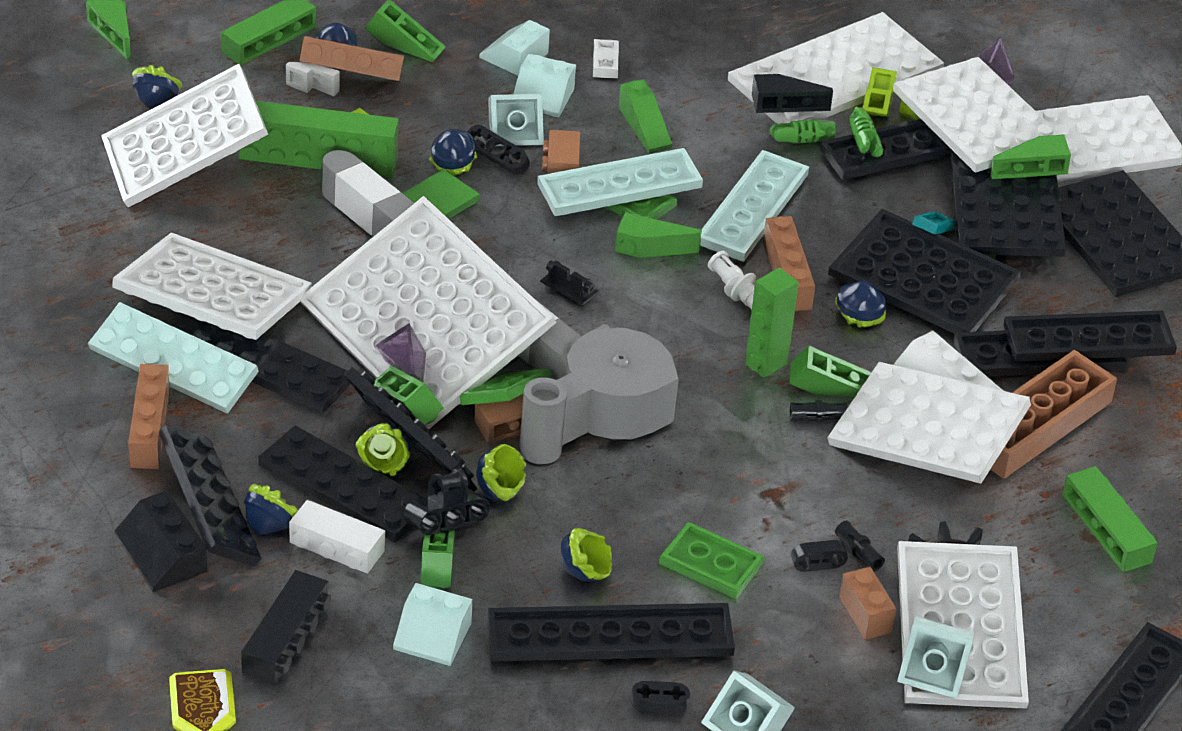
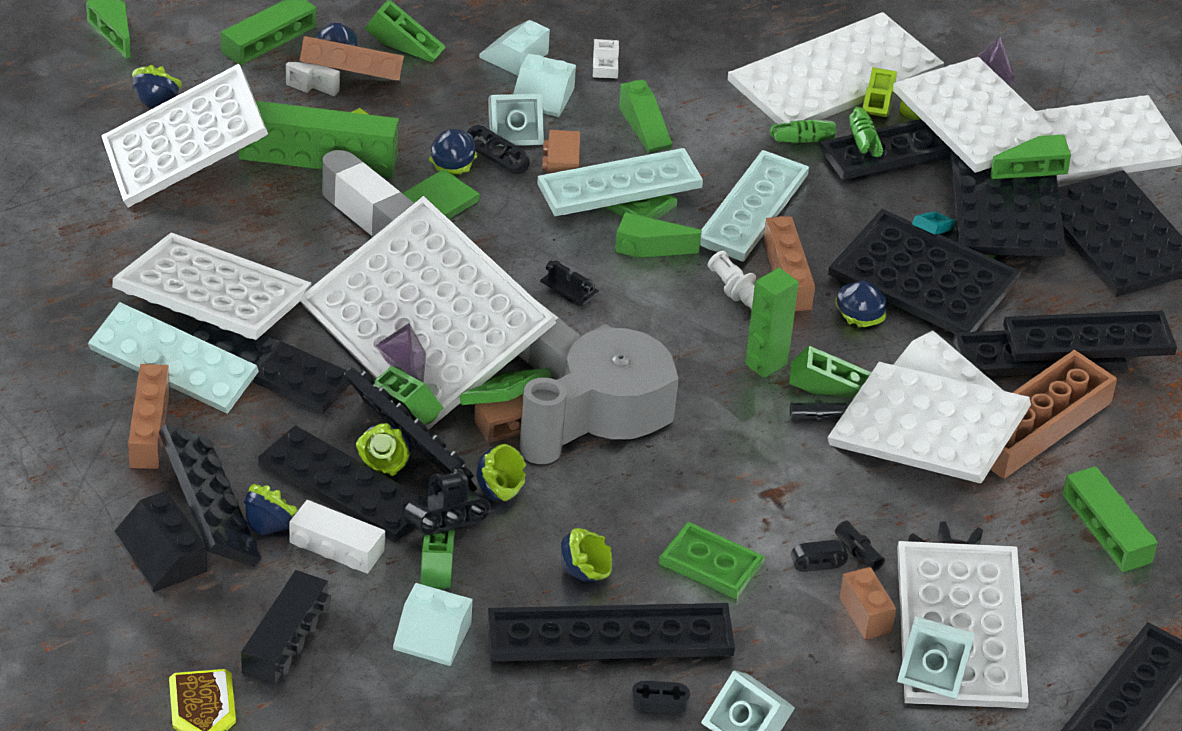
(787, 94): black slope -> none

